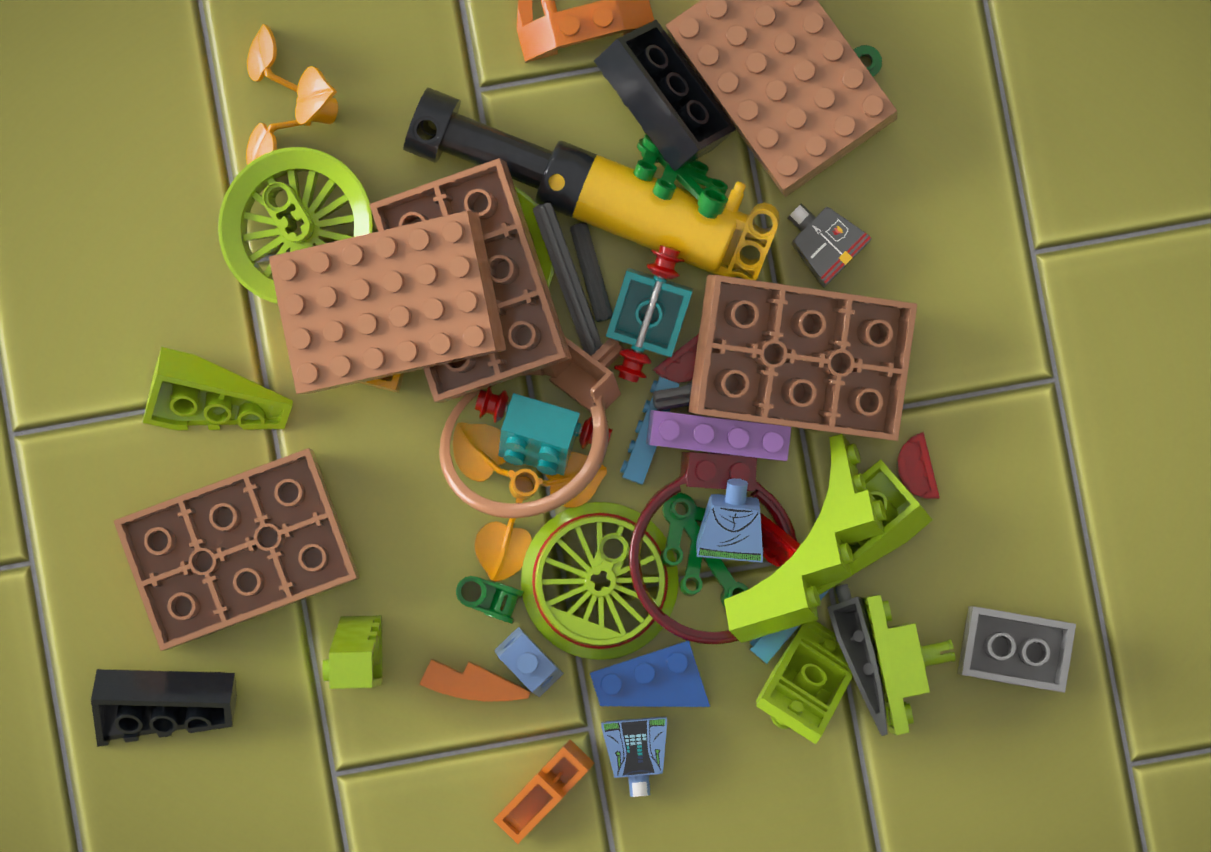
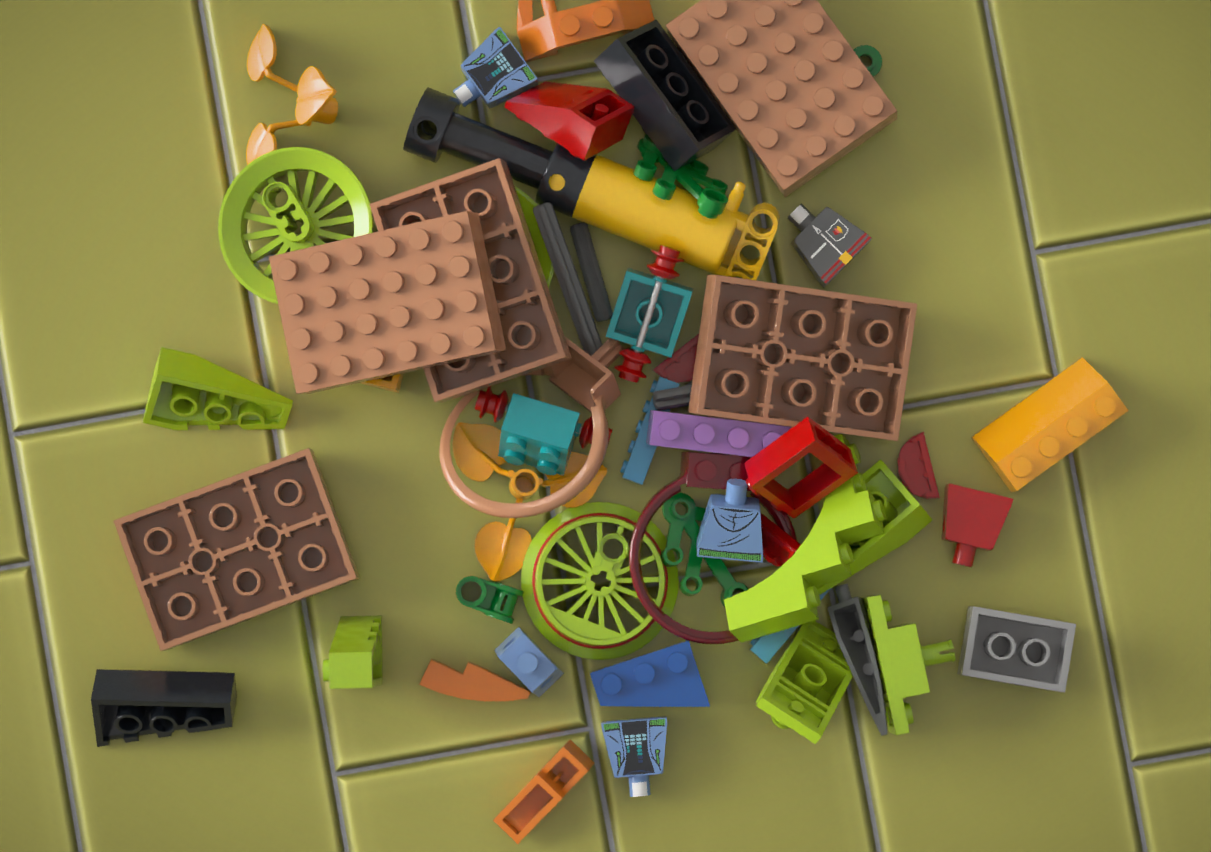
(495, 72): none -> torso
(574, 115): none -> red slope
(788, 449): none -> red window
(972, 520): none -> red torso
(1049, 424): none -> light orange slope

